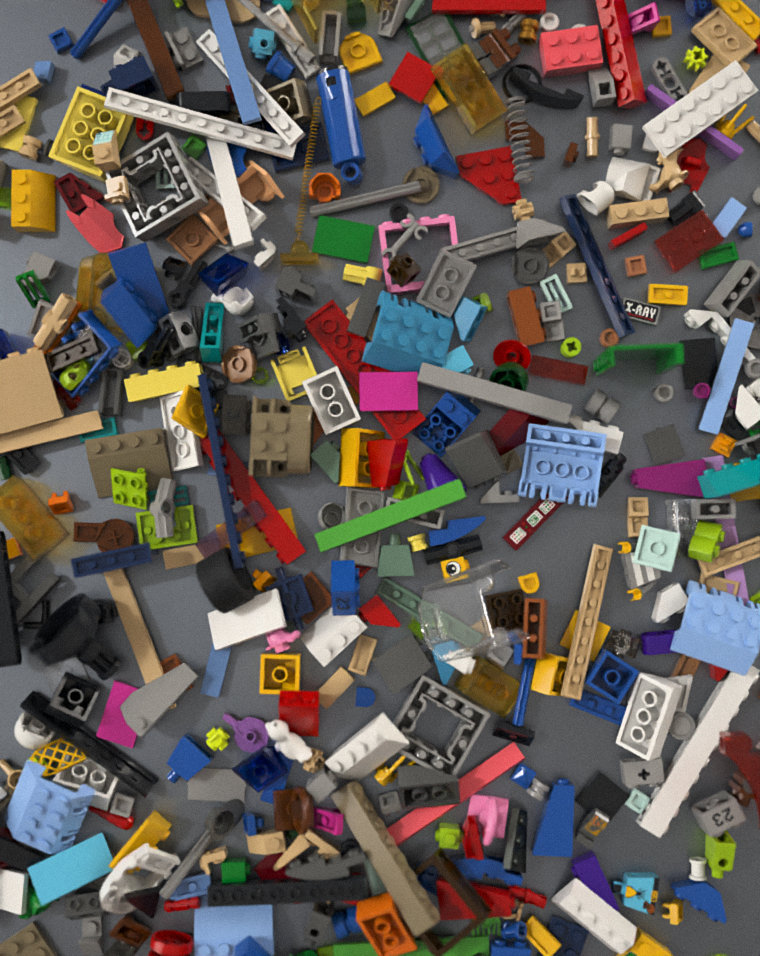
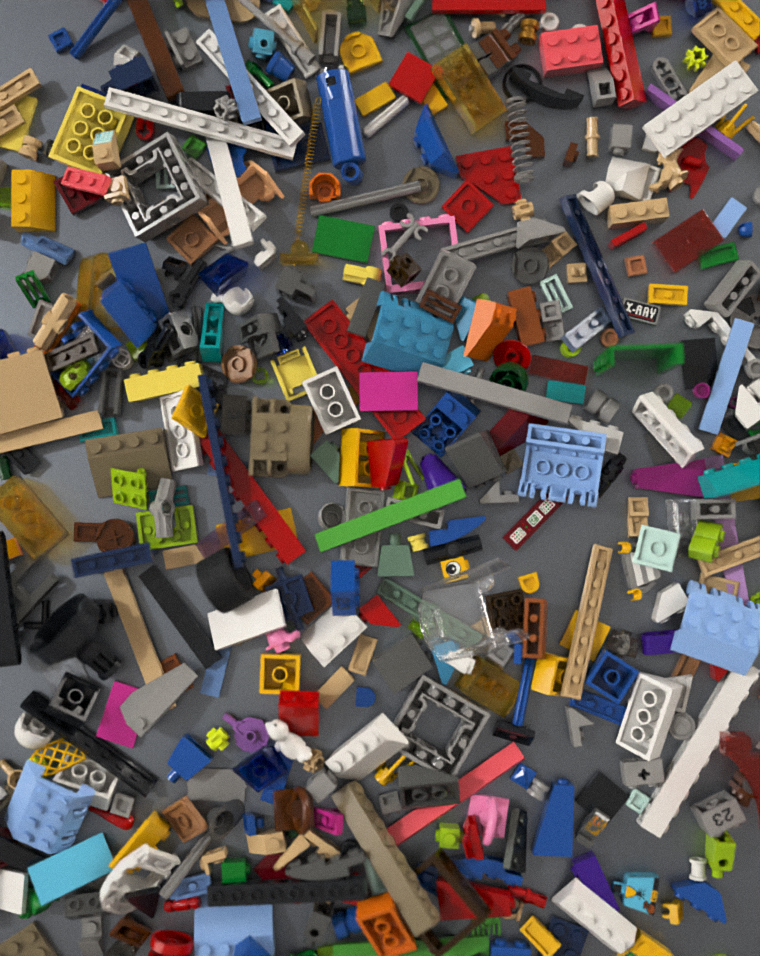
(44, 71): medium blue slope -> none
(48, 247): none -> medium blue hinge
(60, 504): orange tile -> none
(86, 181): none -> coral tile
(97, 226): coral shield -> none
(180, 616): none -> black tile
(185, 819): none -> medium nougat tile
(225, 108): none -> light grey gear
(255, 69): none -> green bar
(385, 116): none -> white axle
(440, 297): none -> reddish brown tile
(468, 206): none -> red tile
(488, 328): none -> orange slope
(514, 930): blue bush -> none
(565, 392): none -> teal tile
(575, 720): none -> light grey slope
(586, 329): none -> sand blue tile
(667, 429): none -> white slope
(679, 405): none -> clear neon green tile
(688, 206): black piece -> none

